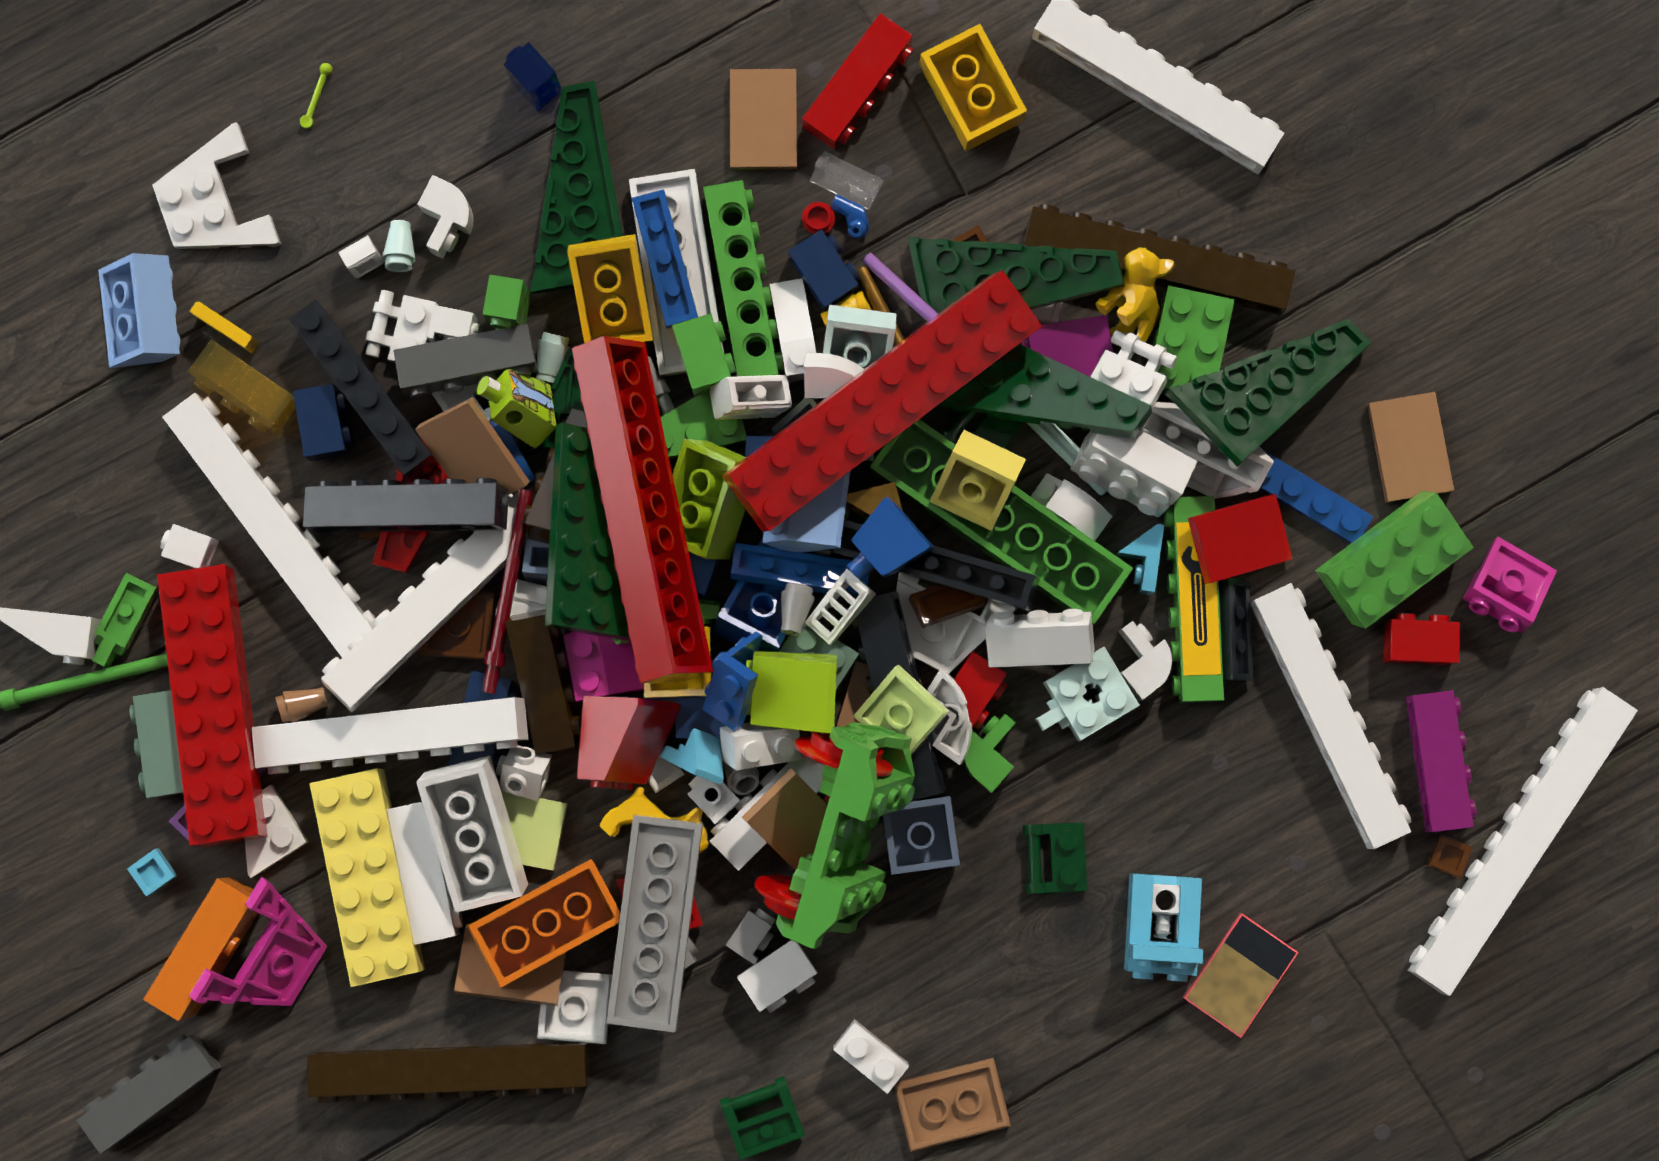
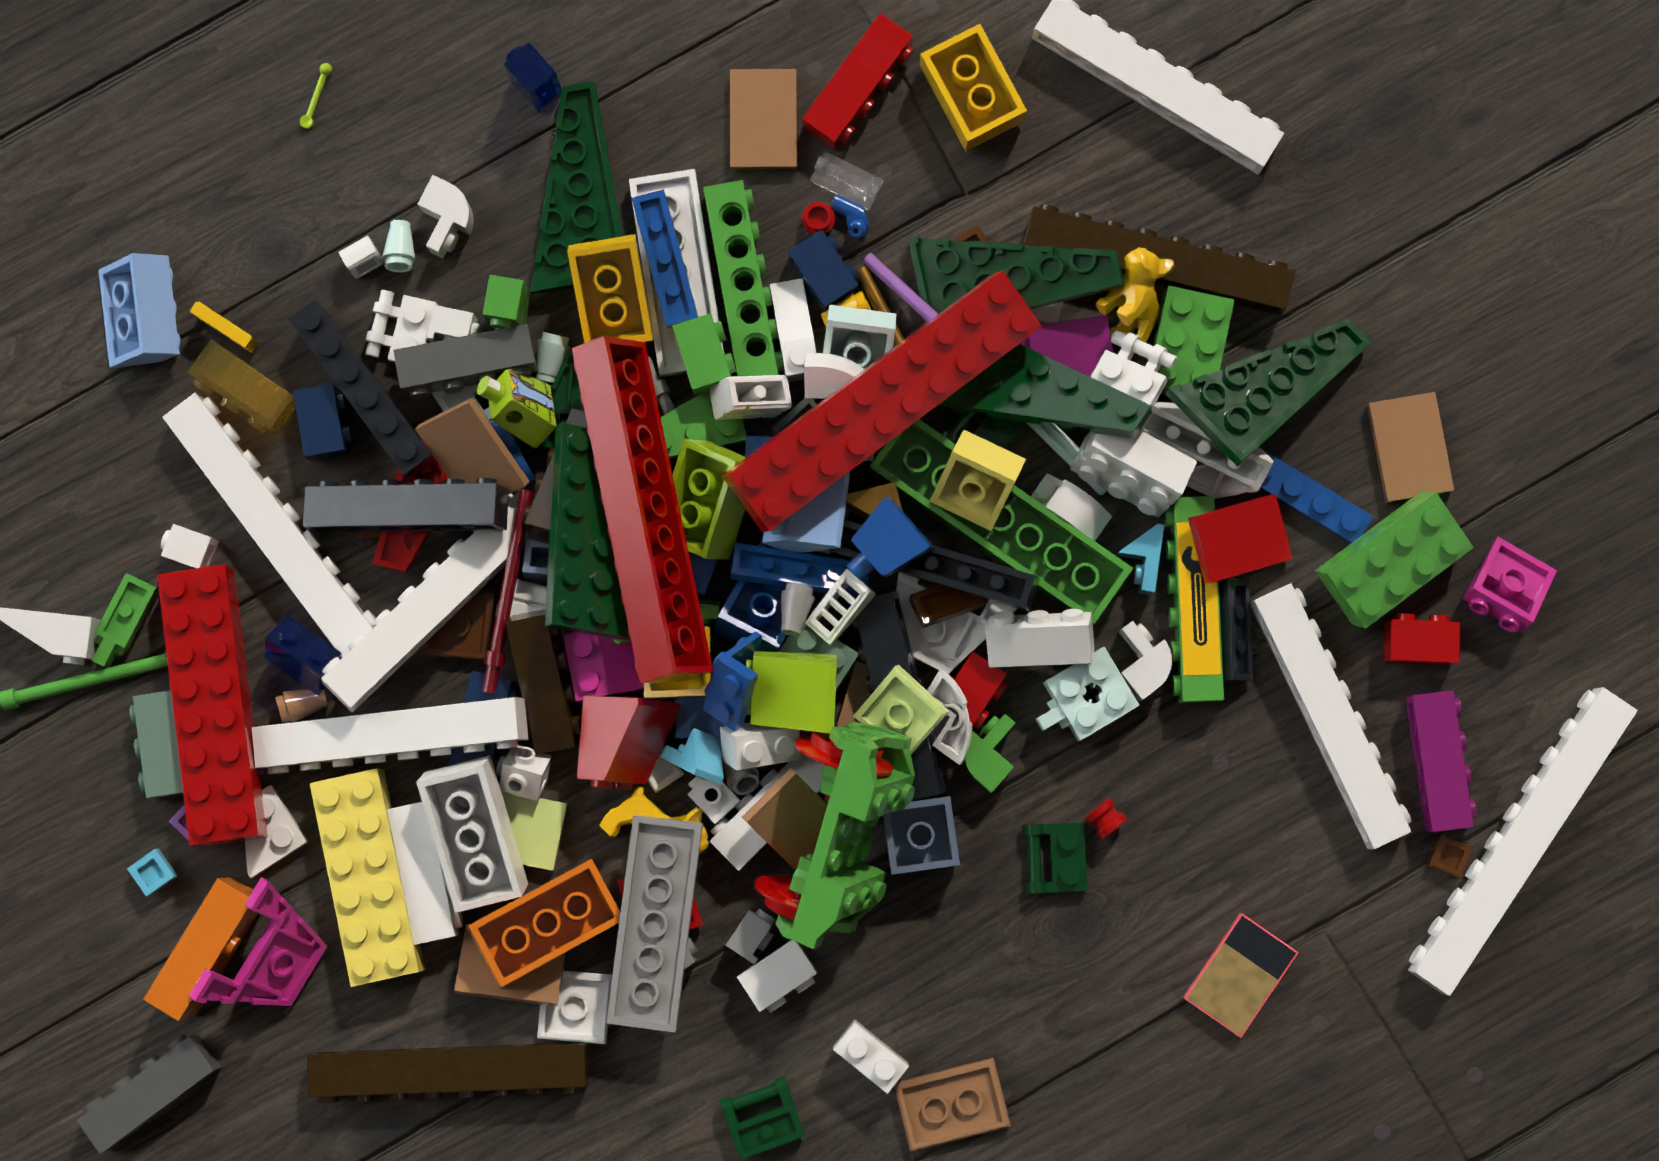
(198, 205): white wing -> none
(299, 653): none -> clear blue brick
(1105, 818): none -> red wheel
(1165, 957): medium azure brick -> none

